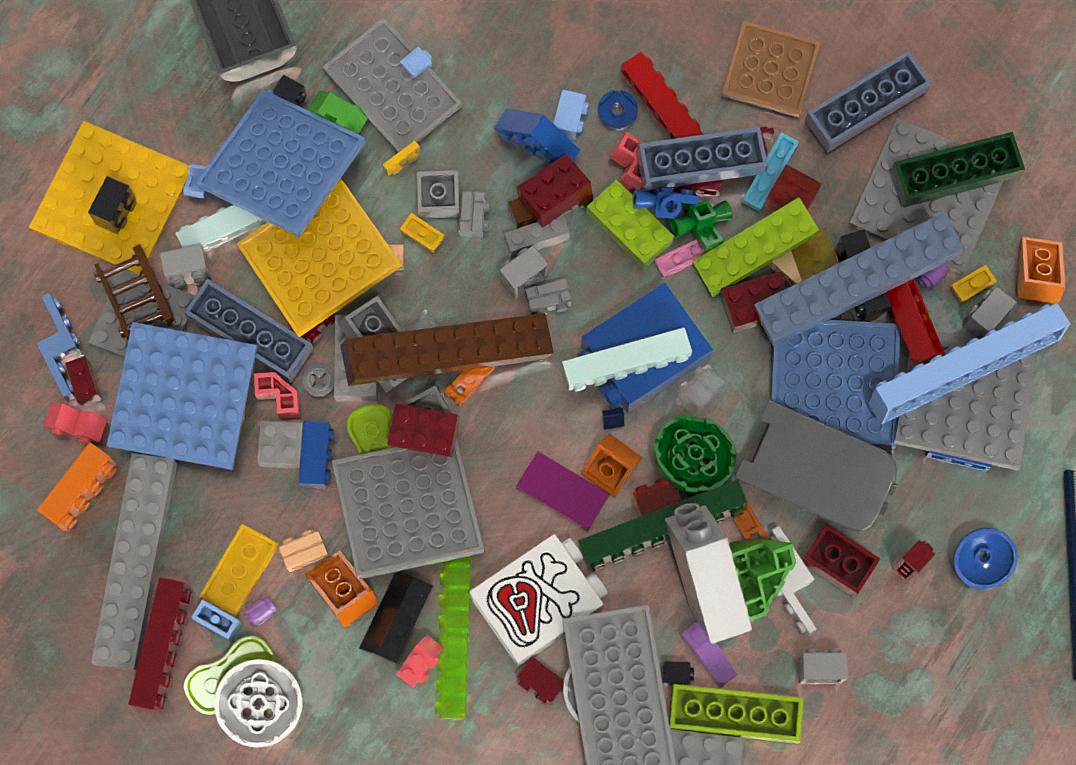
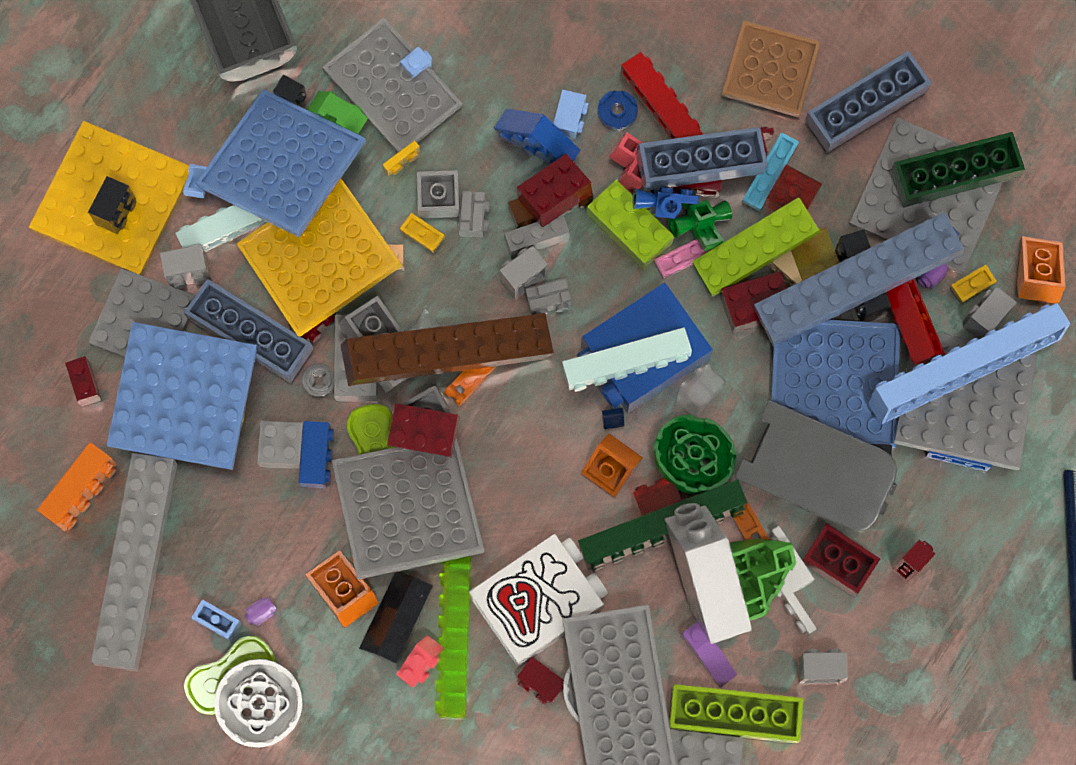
(59, 346): medium blue bracket -> none
(74, 423): coral brick -> none
(146, 277): reddish brown fence -> none
(160, 646): dark red brick -> none
(239, 570): yellow tile -> none
(273, 386): coral brick -> none
(303, 550): light nougat brick -> none
(562, 491): magenta tile -> none
(677, 673): black brick -> none
(992, 567): blue dish -> none

